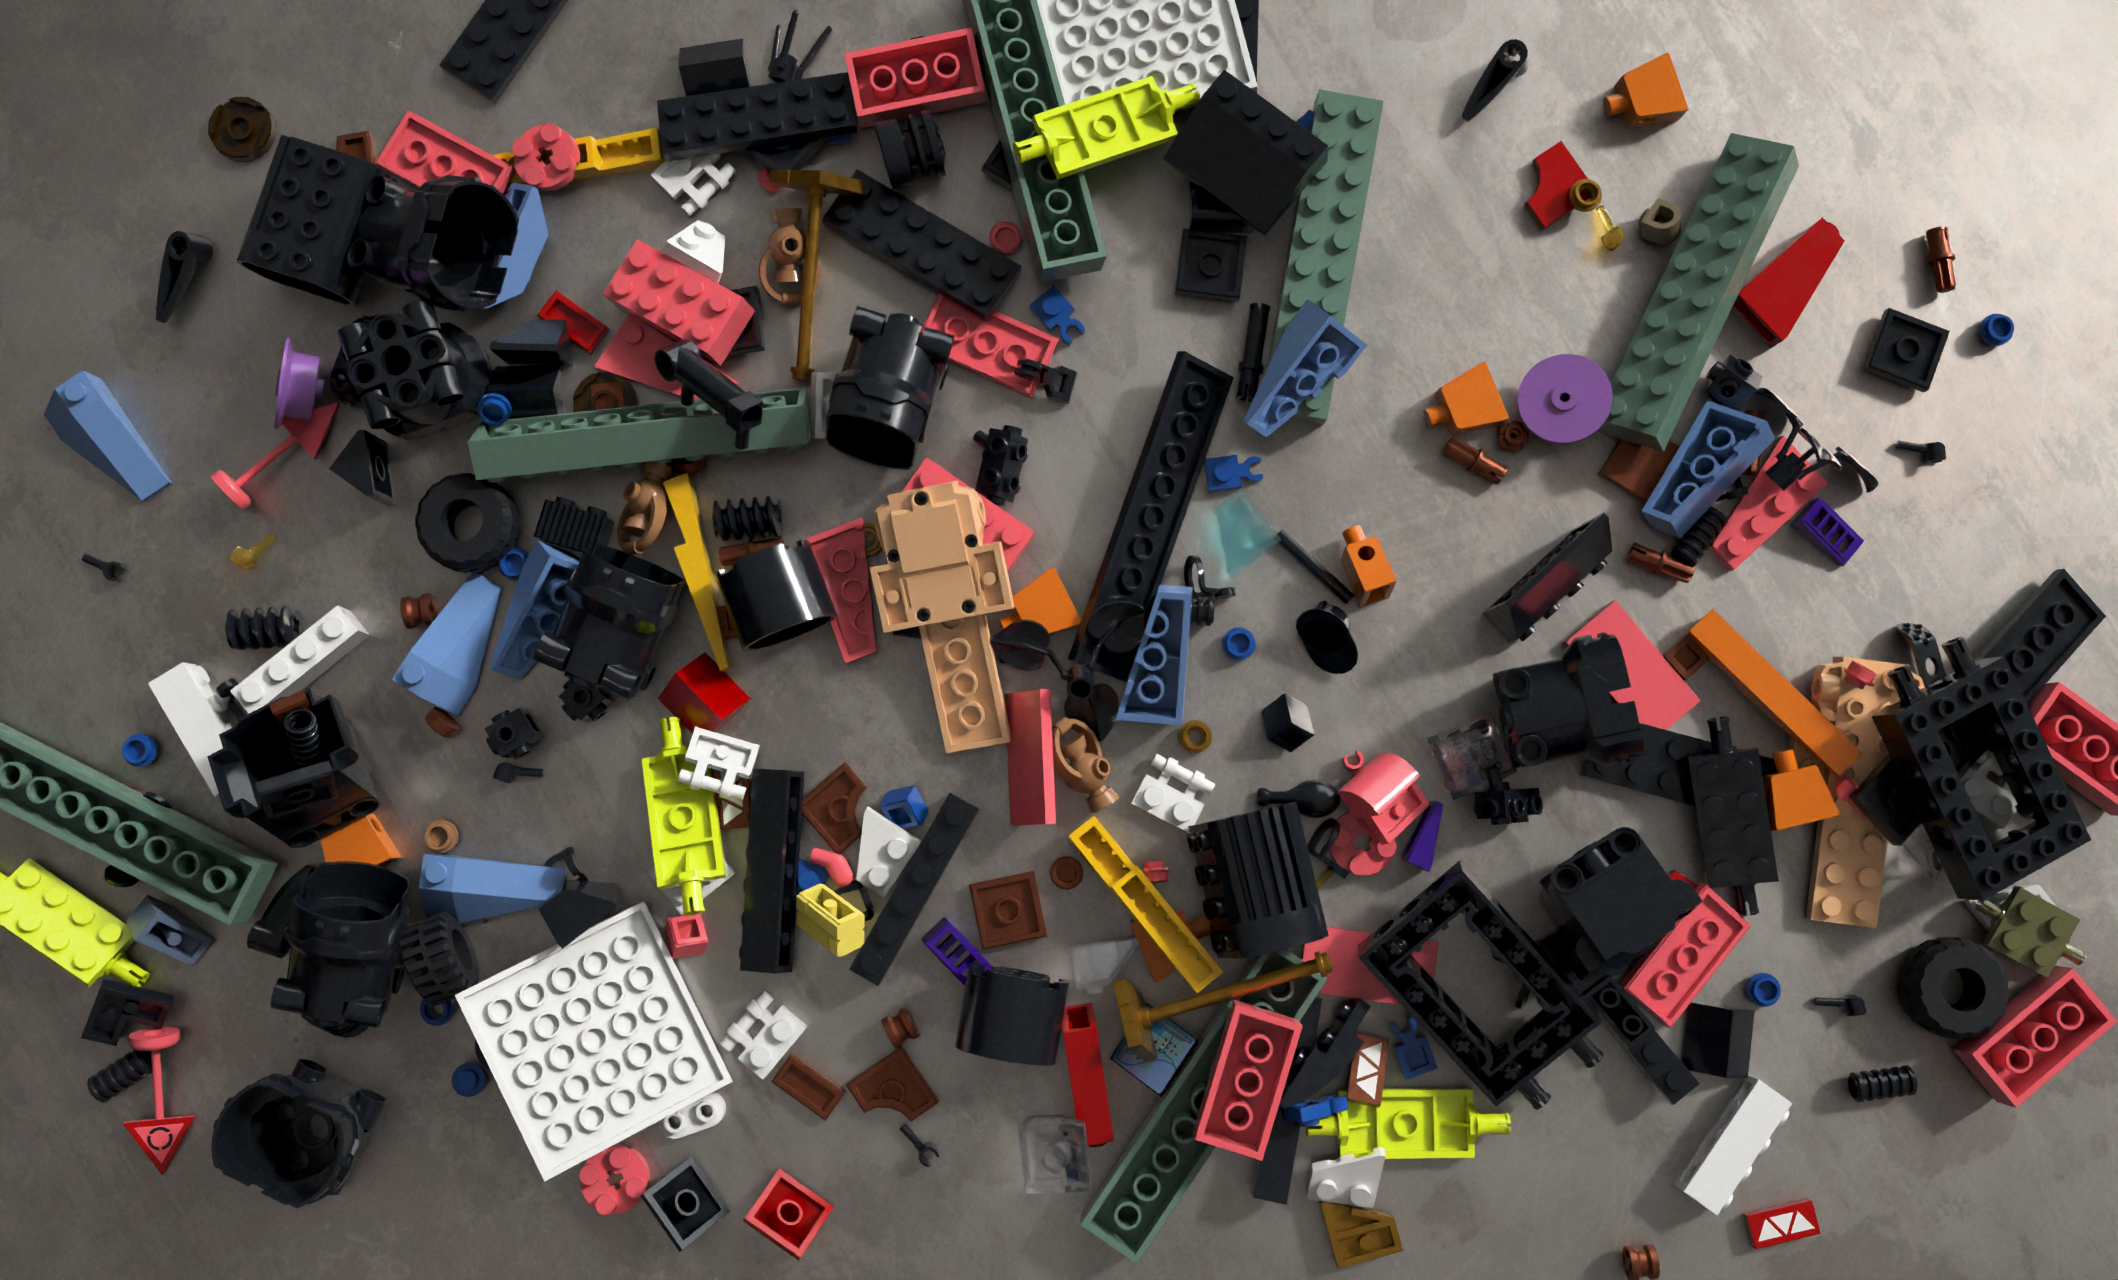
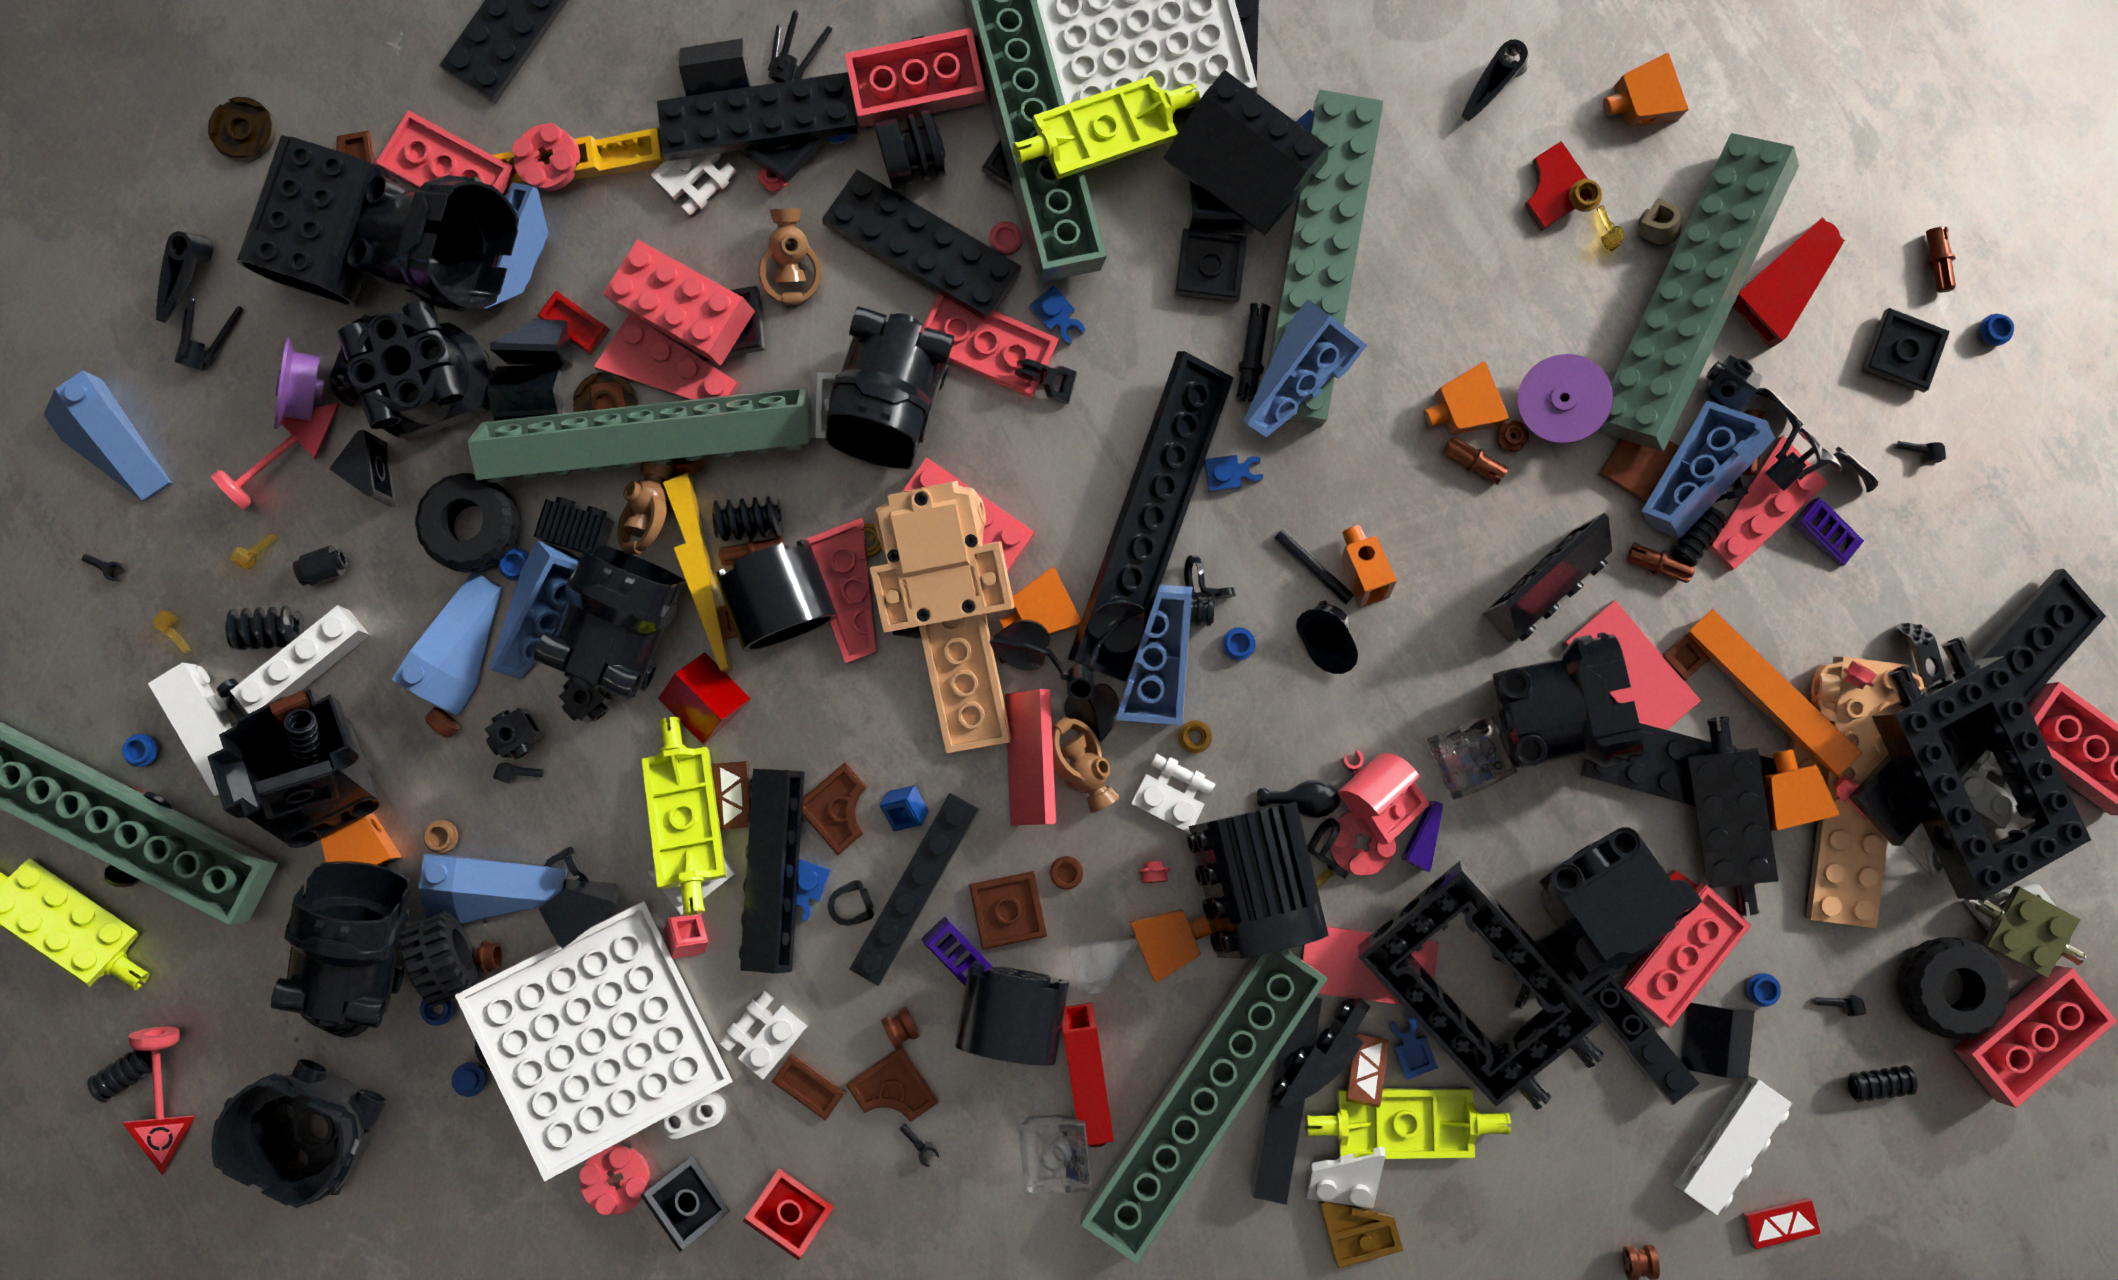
(123, 1003): black plate -> none
(164, 622): none -> clear yellow hand
(168, 930): sand blue slope -> none
(192, 352): none -> black plant
(269, 932): black piece -> none
(320, 566): none -> black brick
(418, 610): copper wheel -> none
(488, 956): none -> copper plate
(494, 409): blue plate -> none
(698, 377): black piece -> none
(699, 249): white wing -> none
(721, 754): white plate -> none
(816, 185): pearl gold tile -> none
(830, 919): light yellow brick -> none
(835, 865): coral arm -> none
(883, 852): white wing -> none
(1001, 463): black brick -> none
(1138, 1019): pearl gold tile -> none
(1144, 904): yellow slope -> none
(1172, 1048): piece -> none
(1243, 532): clear light blue wing -> none
(1247, 1080): coral brick -> none
(1287, 722): black panel -> none
(1310, 1111): blue plate -> none
(1506, 804): black brick -> none

